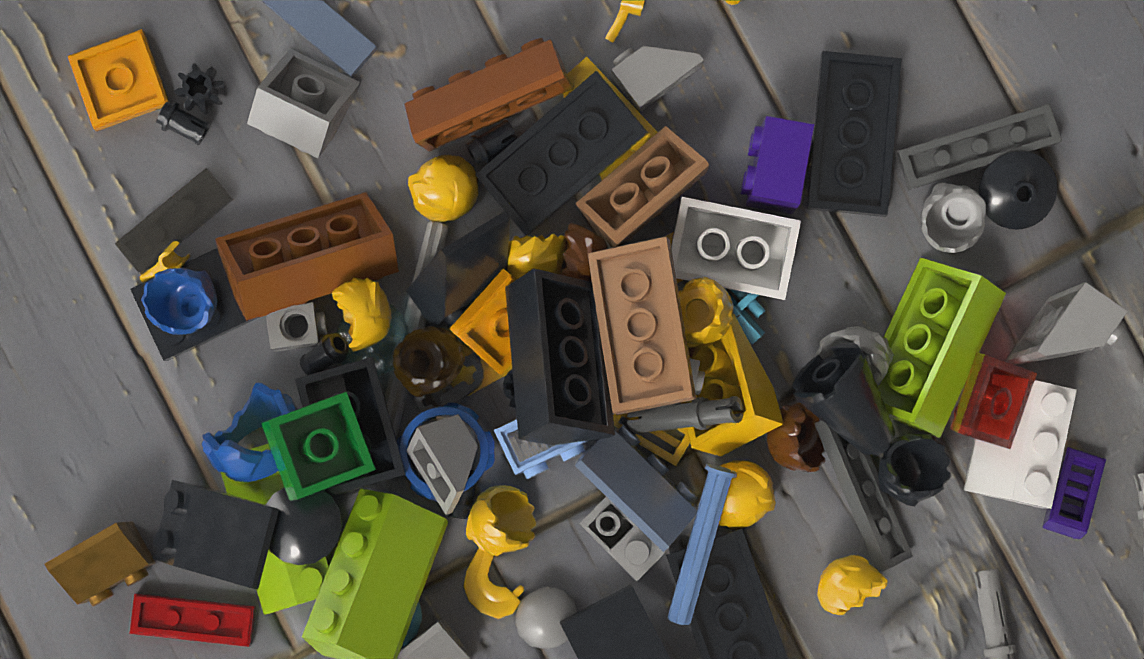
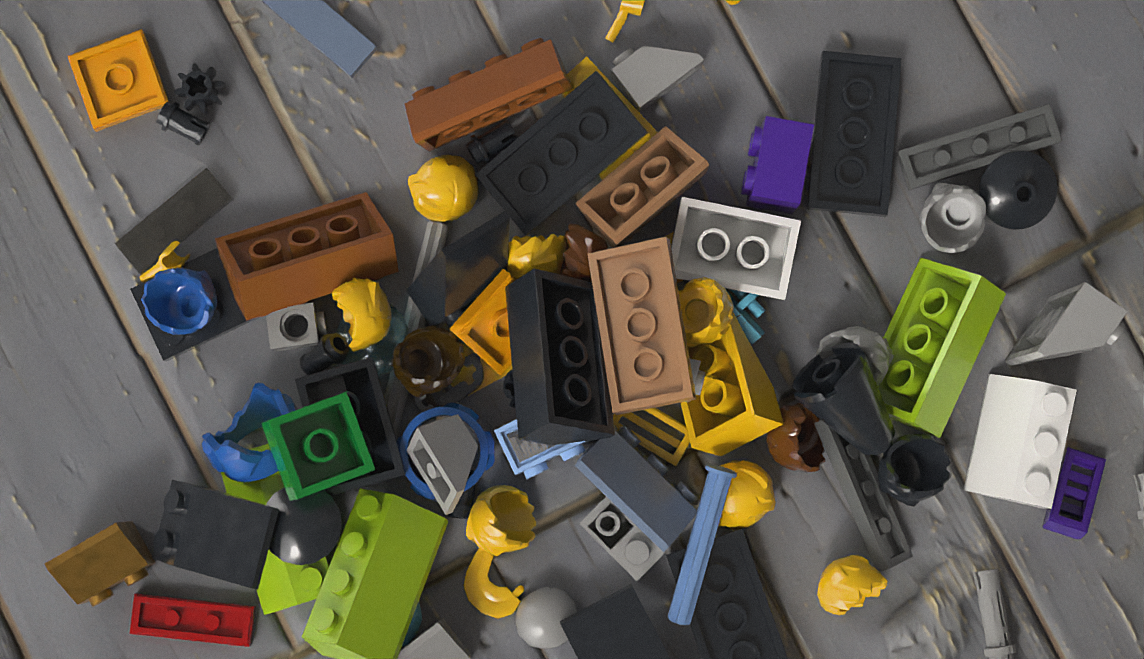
(302, 102): light grey slope -> none
(699, 414): dark grey pin -> none
(993, 401): clear red slope -> none

